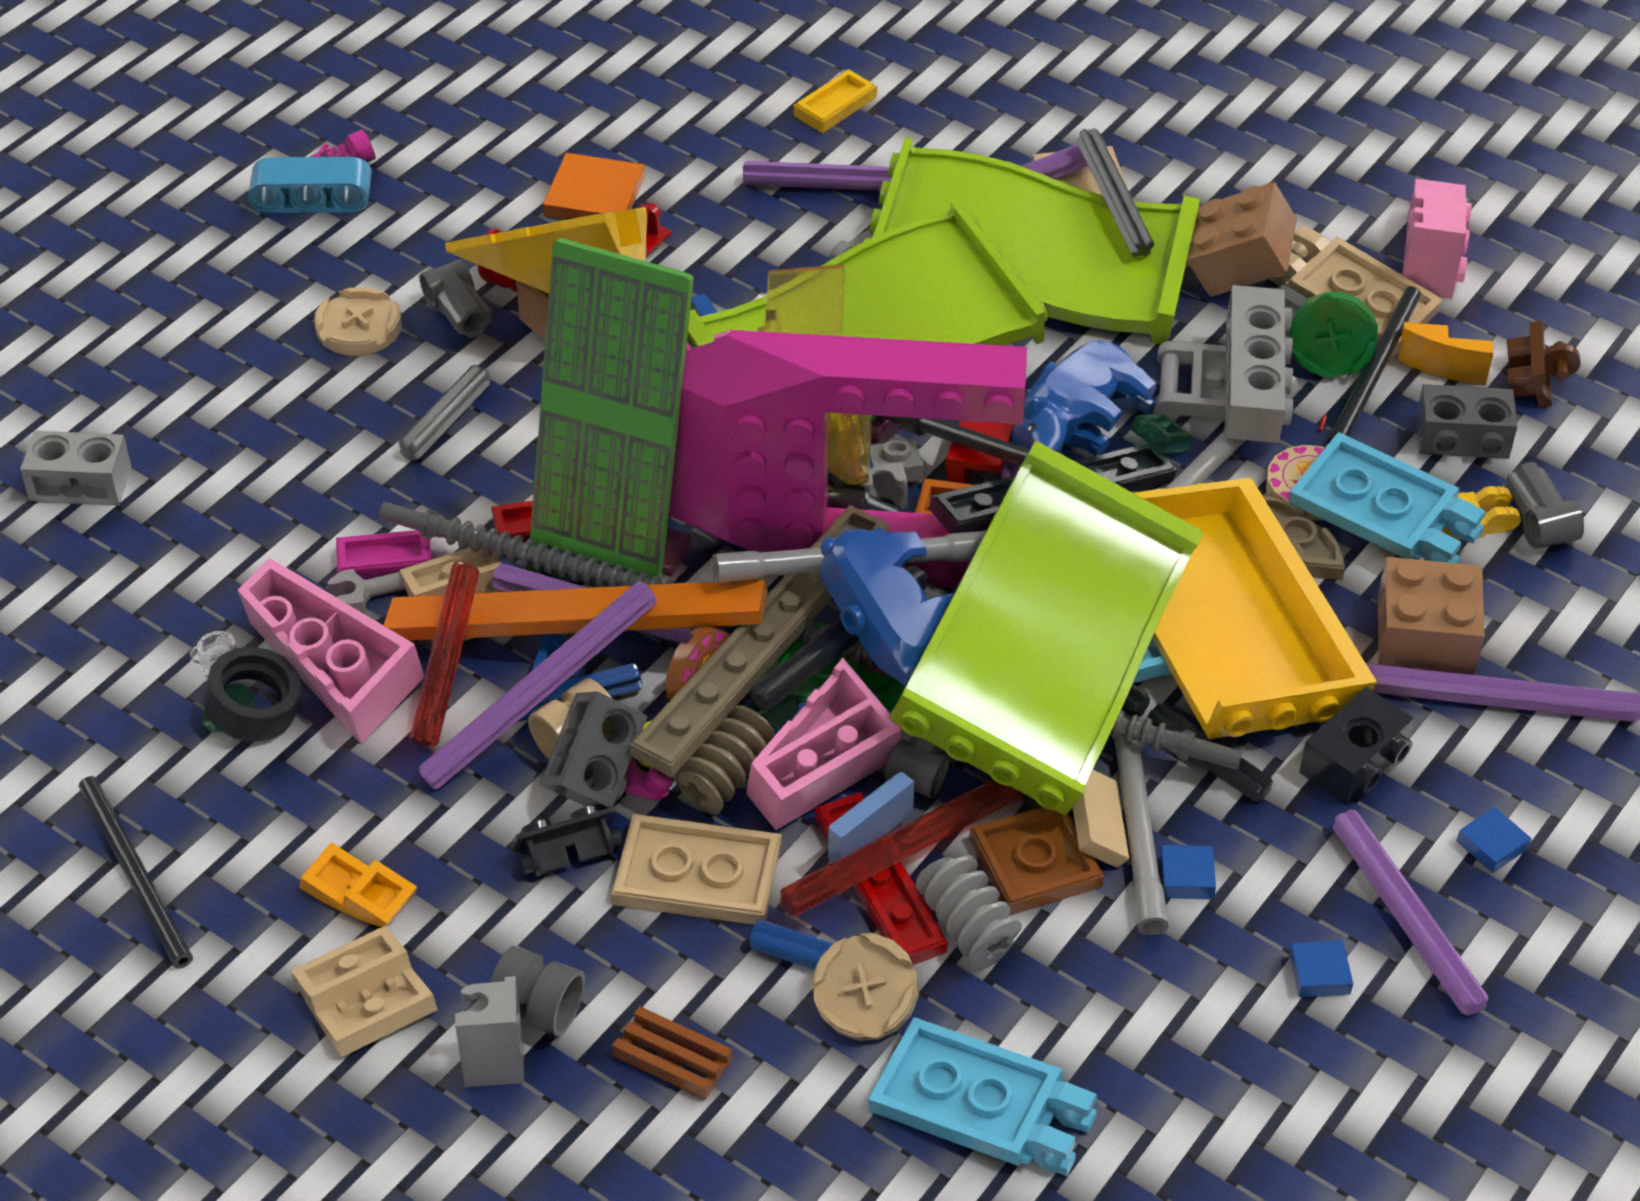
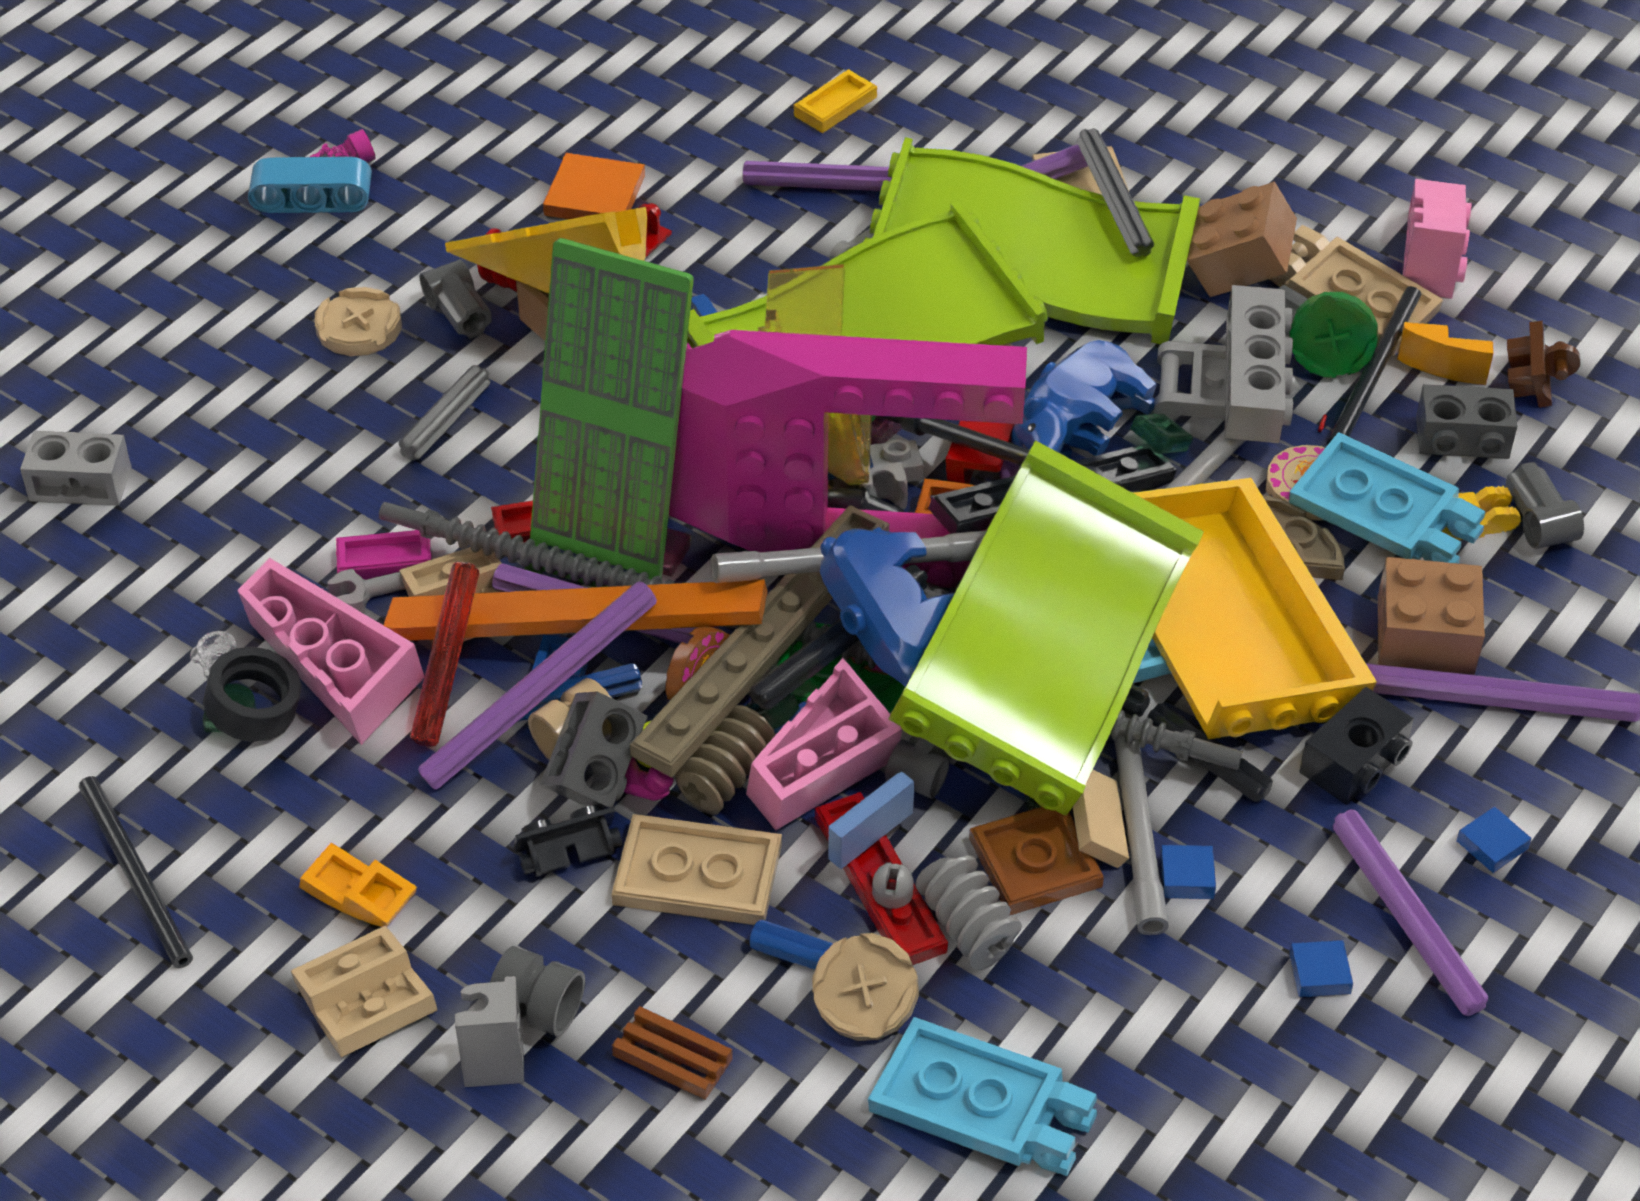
(895, 846): clear red axle -> none
(904, 886): none -> light grey hinge

